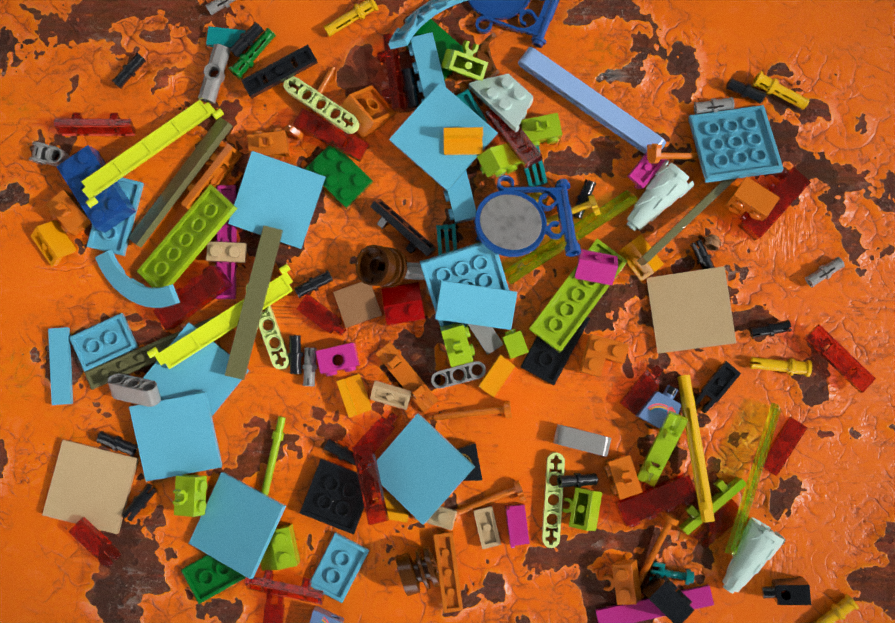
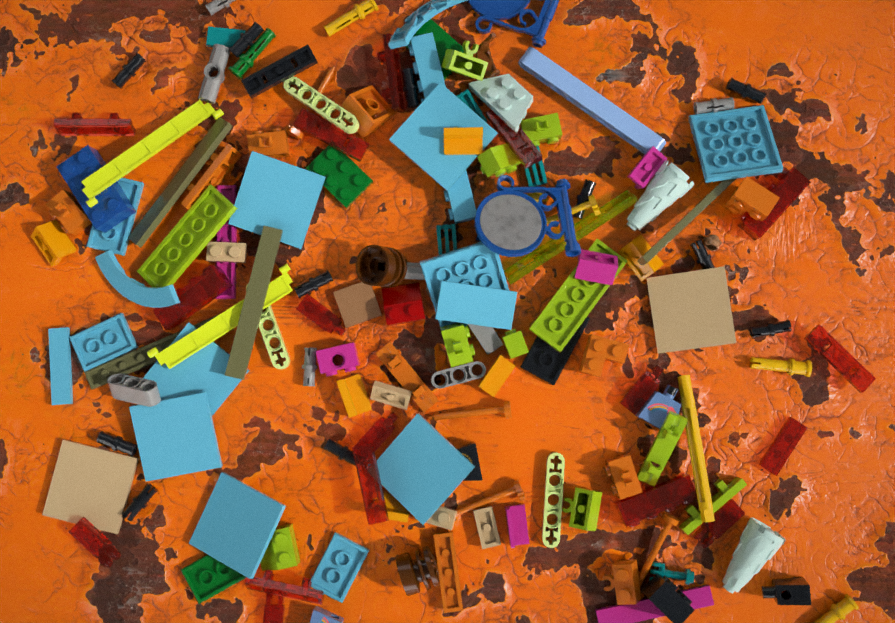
(46, 154): light grey piece -> none
(190, 495): lime brick -> none
(277, 437): lime bar -> none
(295, 354): black pin -> none
(334, 497): black plate -> none
(416, 239): black hinge -> none
(577, 480): black pin -> none
(582, 440): light grey beam -> none
(654, 154): orange piece -> none
(717, 385): black hinge -> none
(753, 479): clear neon green tile -> none
(772, 86): yellow pin -> none
(824, 272): light grey pin -> none

